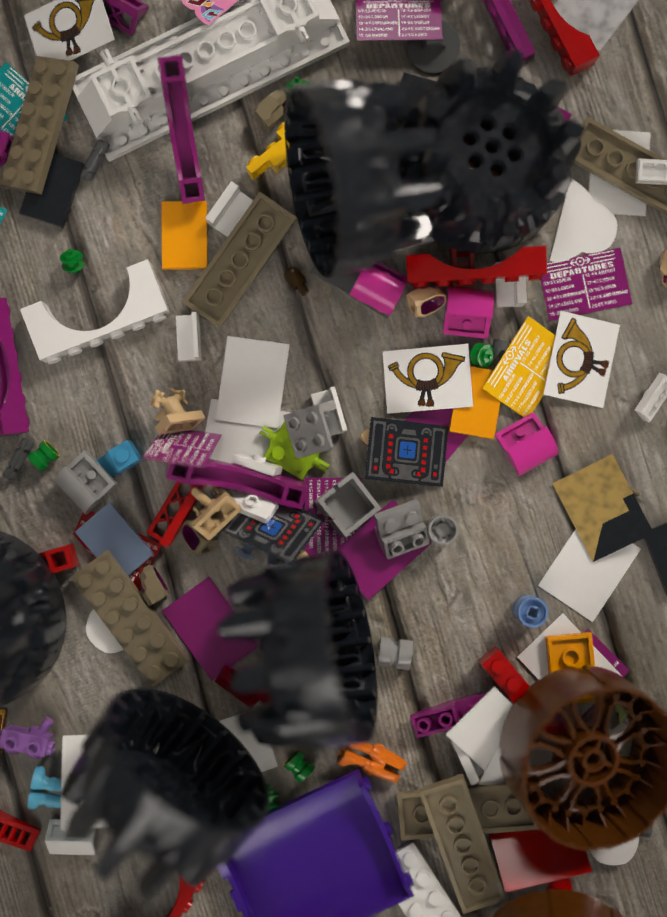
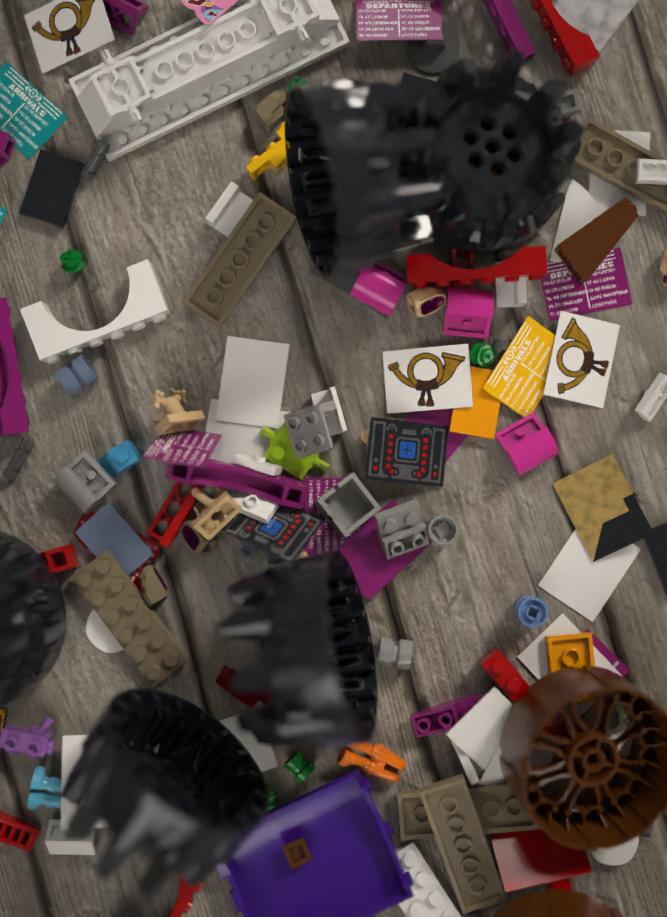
(39, 124): dark tan plate -> none
(43, 455): green wheel -> none
(79, 373): none -> sand blue wheel
(180, 128): magenta arch -> none
(184, 235): light orange tile -> none
(188, 337): white panel -> none
(195, 621): magenta sticker -> none
(296, 280): dark brown cylinder -> none
(297, 852): none -> reddish brown plate
(570, 104): none -> light grey bracket
(593, 242): none -> reddish brown slope

